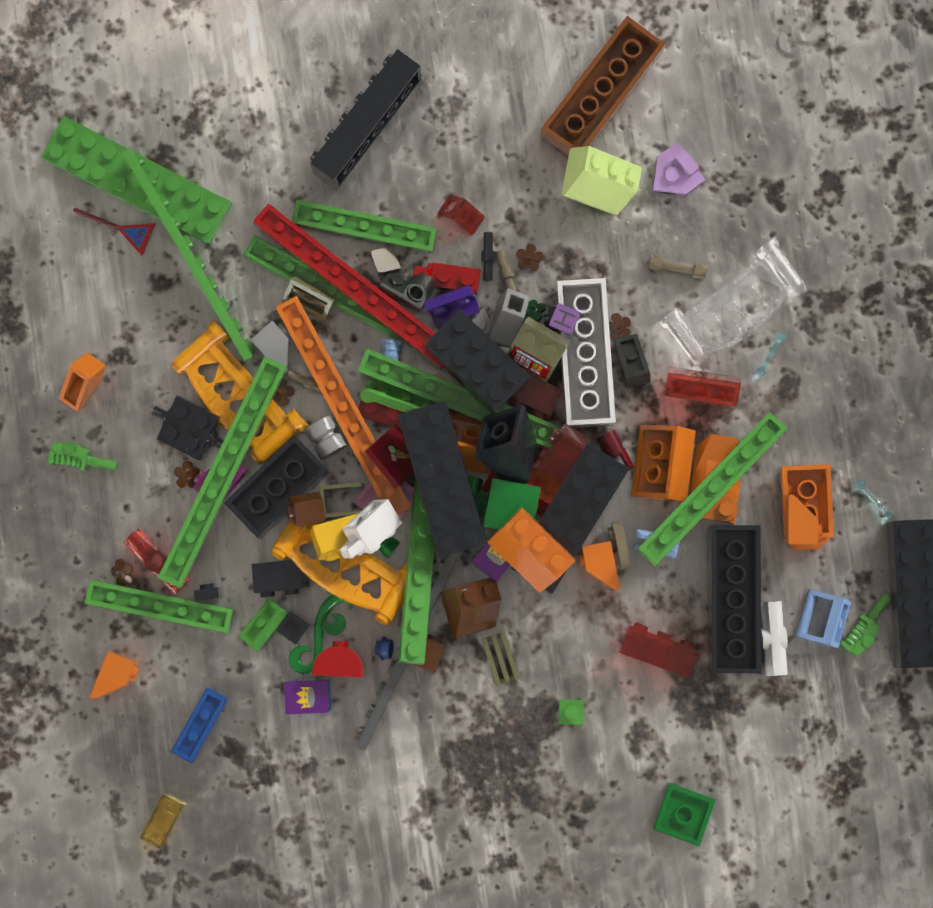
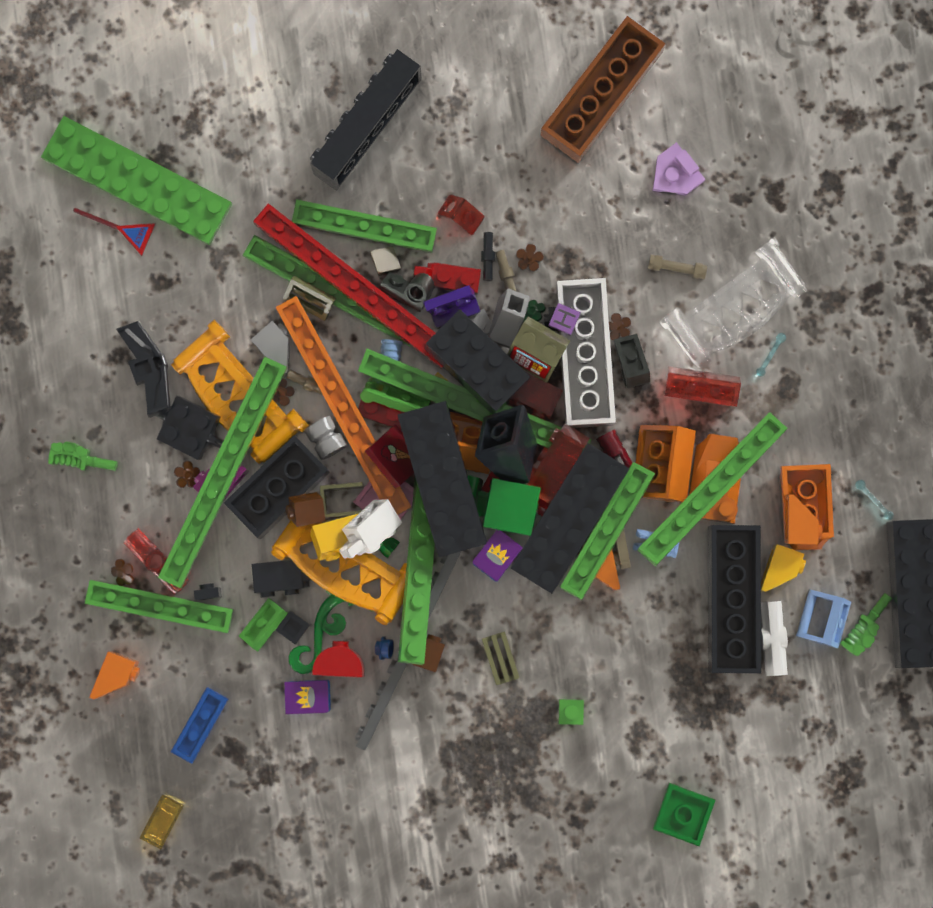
(81, 381): orange slope -> none
(148, 367): none -> black plate
(184, 245): bright green plate -> none
(472, 607): reddish brown slope -> none
(531, 550): orange slope -> none
(600, 179): yellowish green slope -> none
(607, 531): none -> bright green plate
(659, 650): clear red brick -> none
(781, 567): none -> yellow slope

